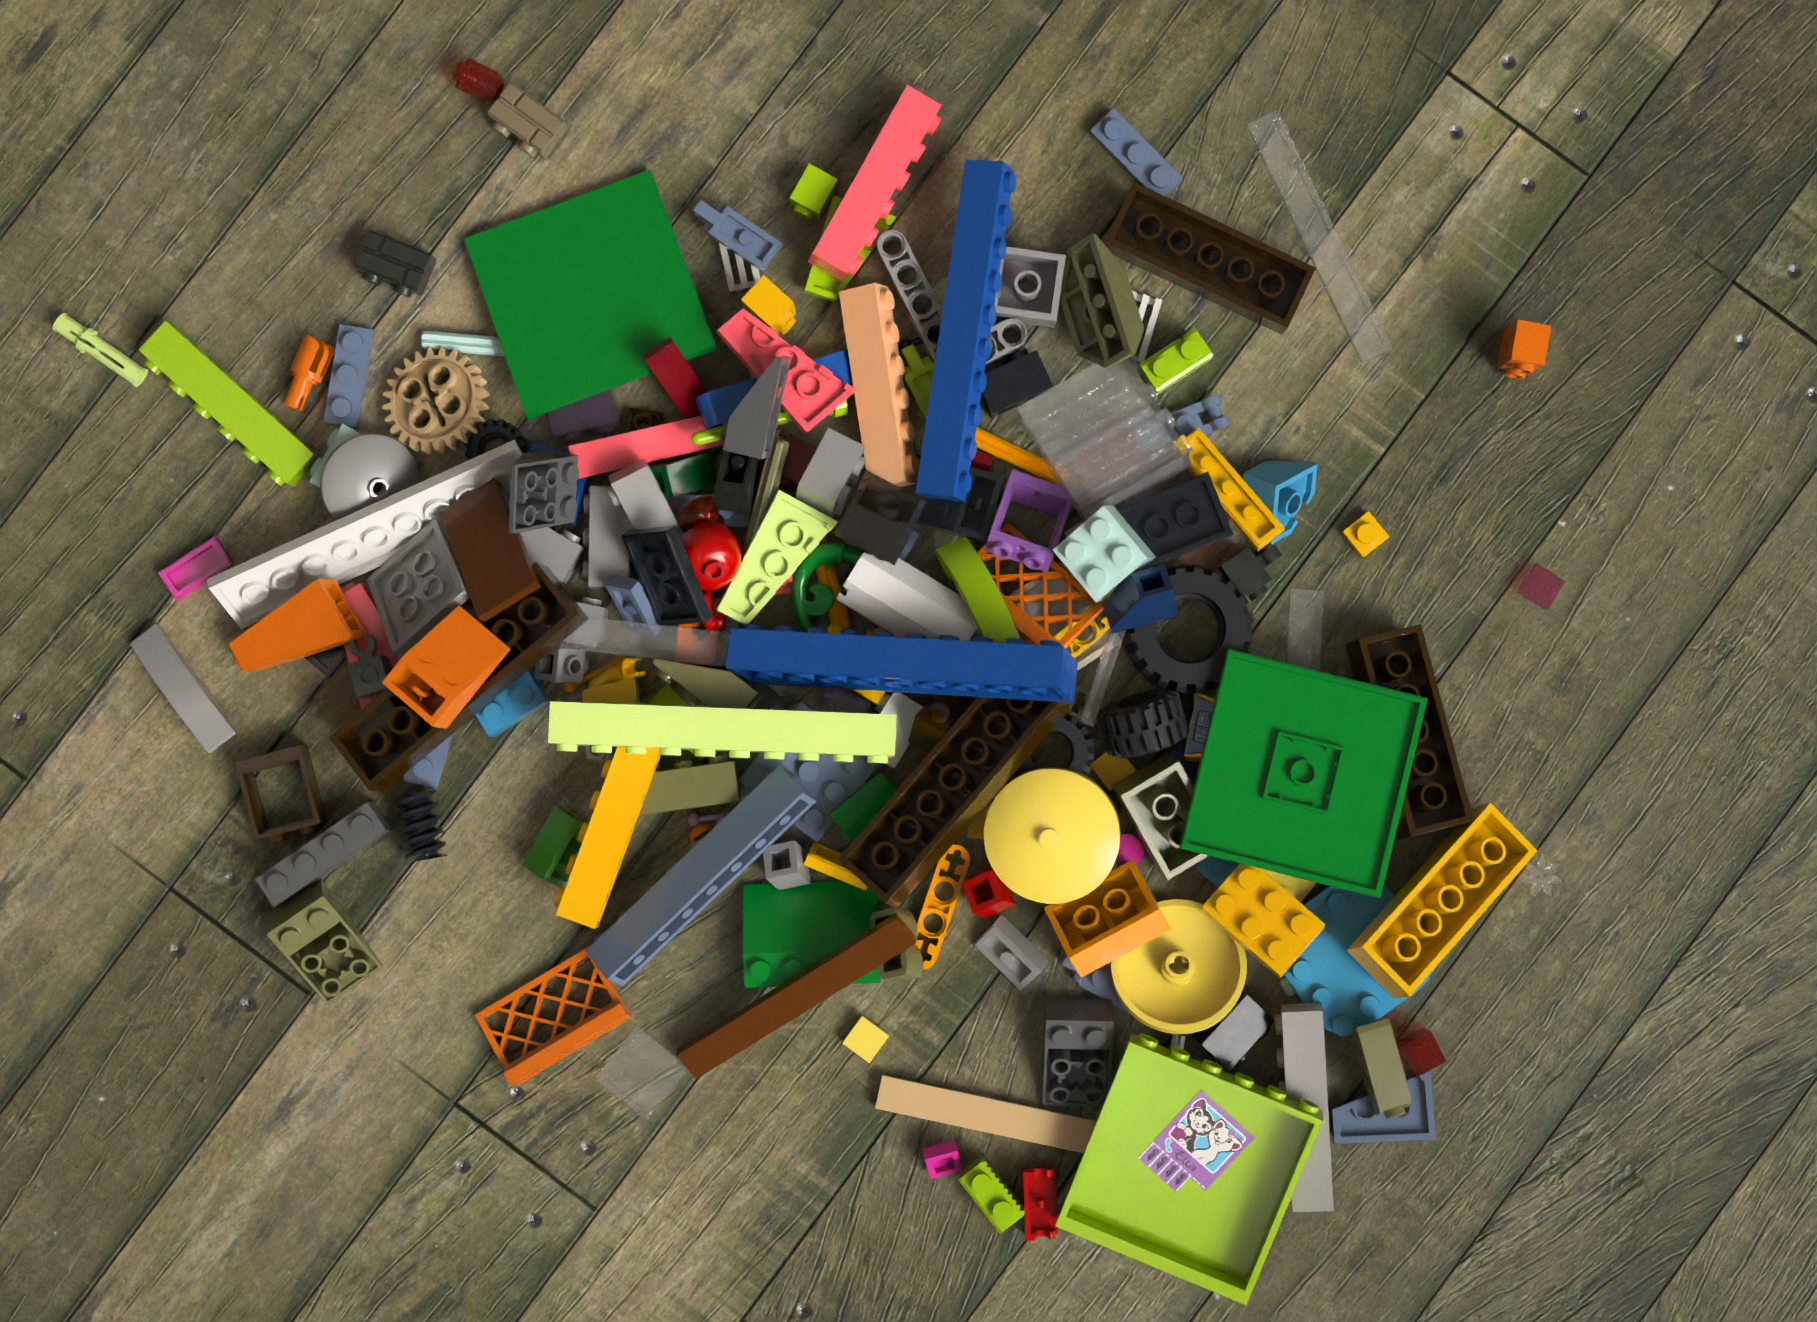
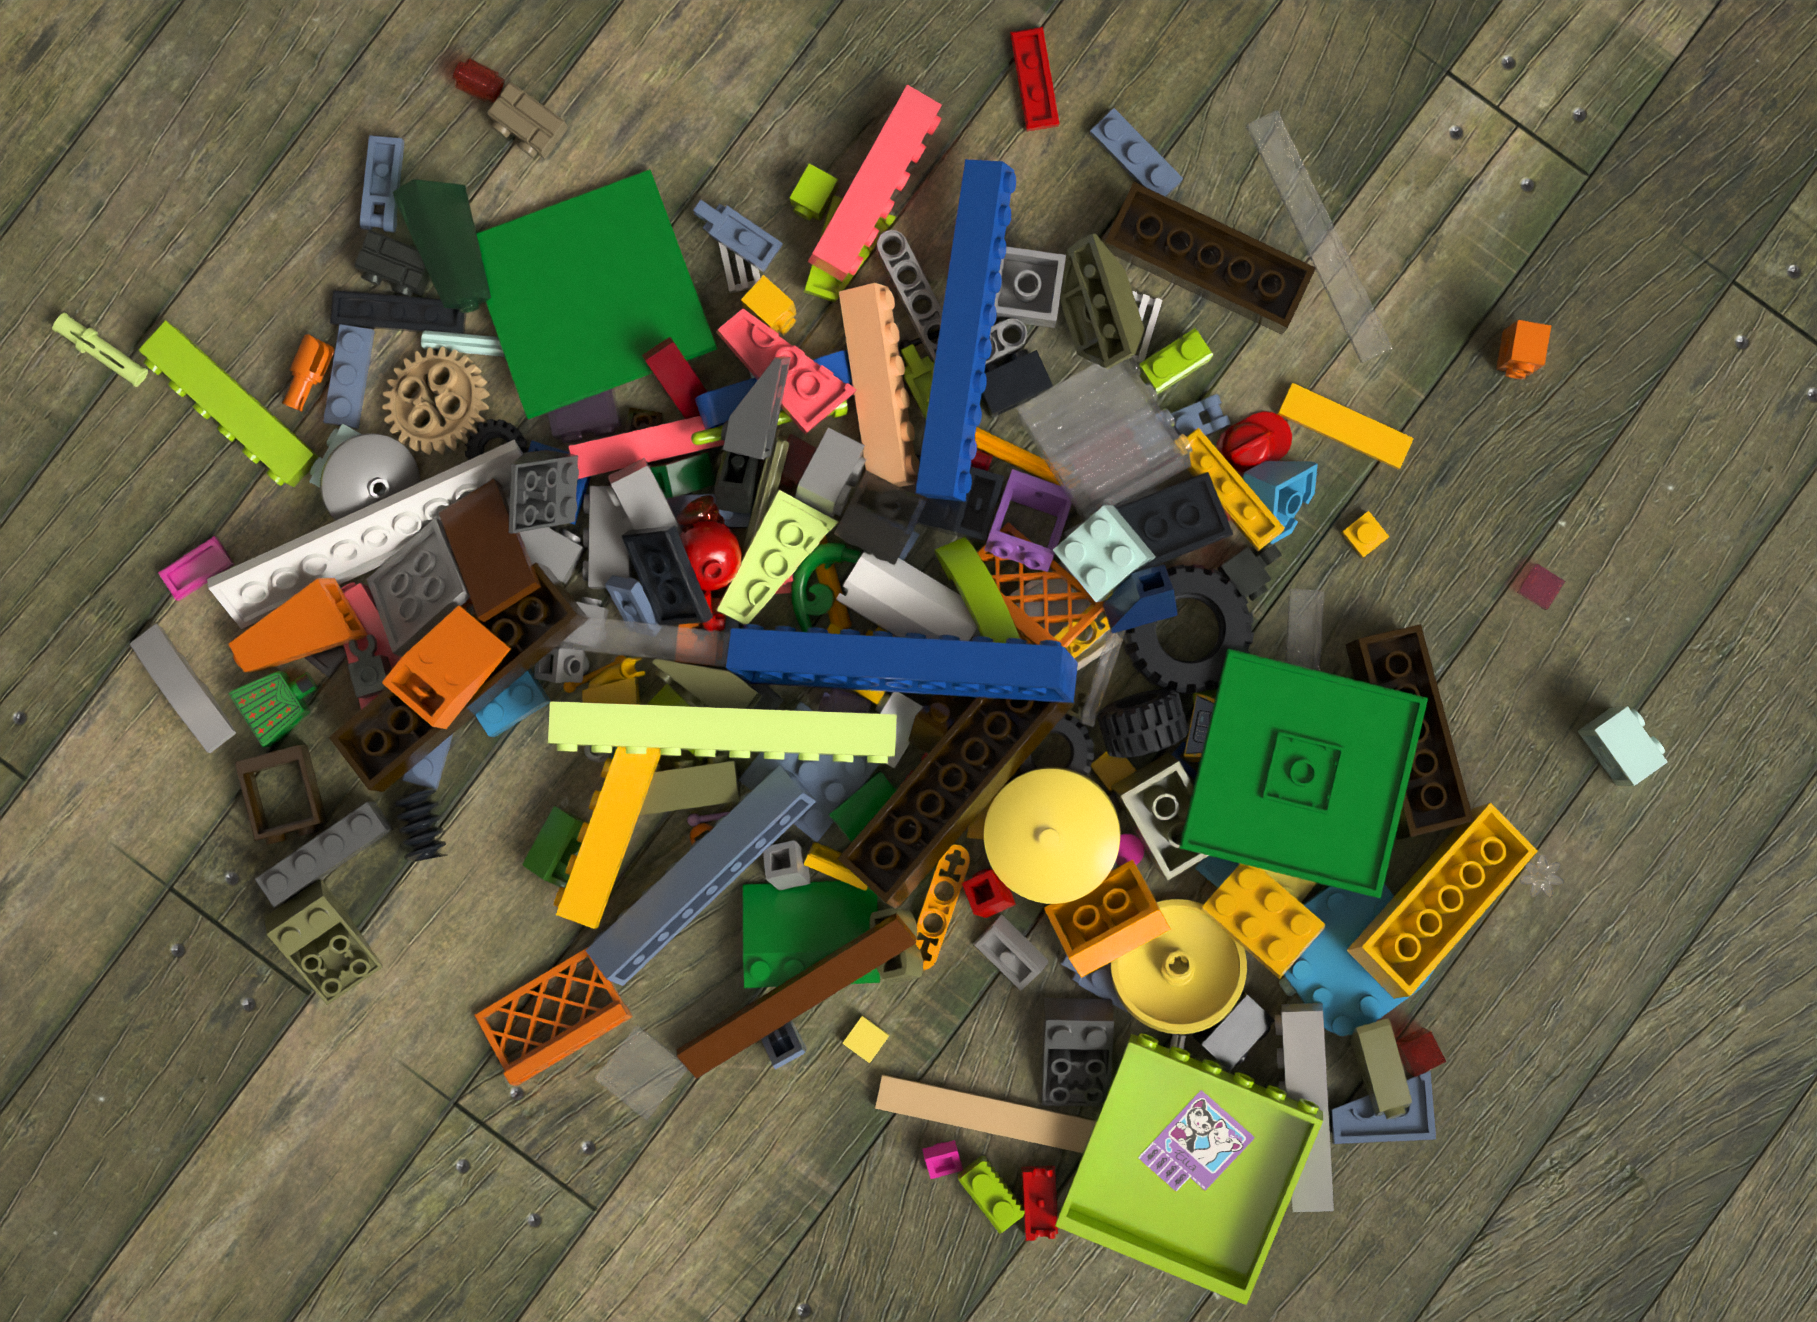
(274, 704): none -> green torso
(380, 181): none -> sand blue plate
(394, 313): none -> black tile
(446, 240): none -> clear green slope
(784, 1045): none -> sand blue slope
(1034, 79): none -> red tile
(1255, 440): none -> red piece
(1345, 426): none -> yellow tile
(1623, 745): none -> light aqua brick

